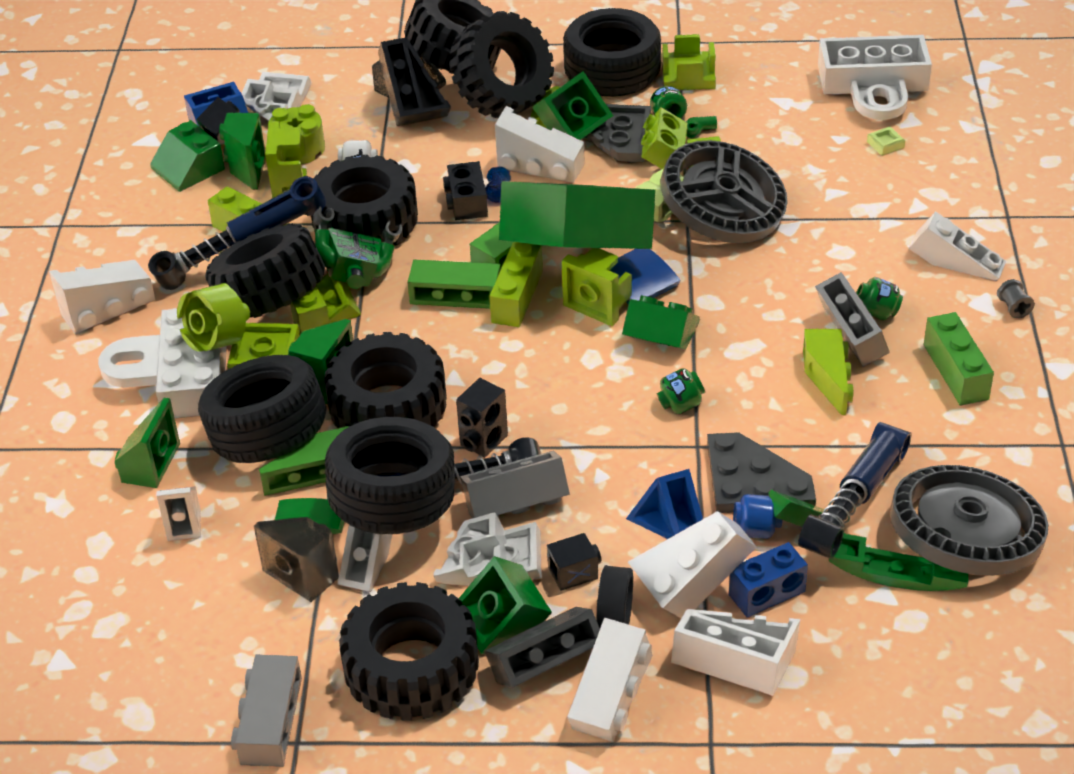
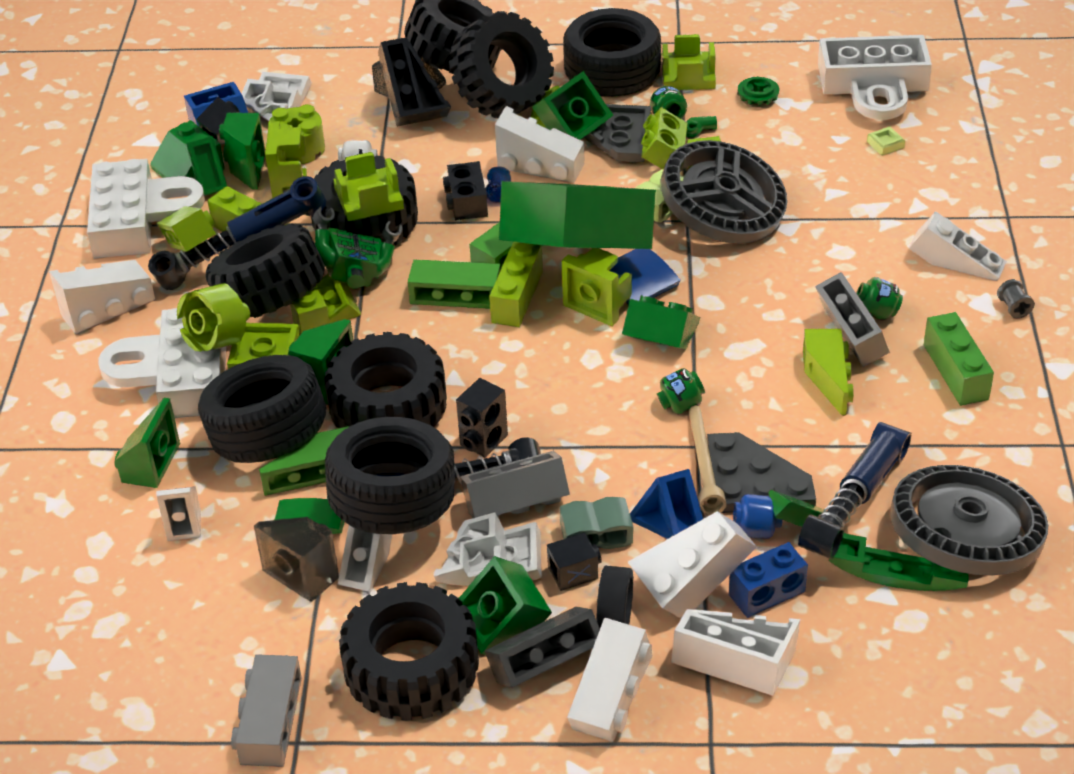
(128, 201): none -> white brick
(187, 228): none -> lime brick
(206, 165): none -> green tile
(367, 189): none -> lime panel
(603, 521): none -> sand green brick
(711, 496): none -> tan piece
(758, 90): none -> green gear

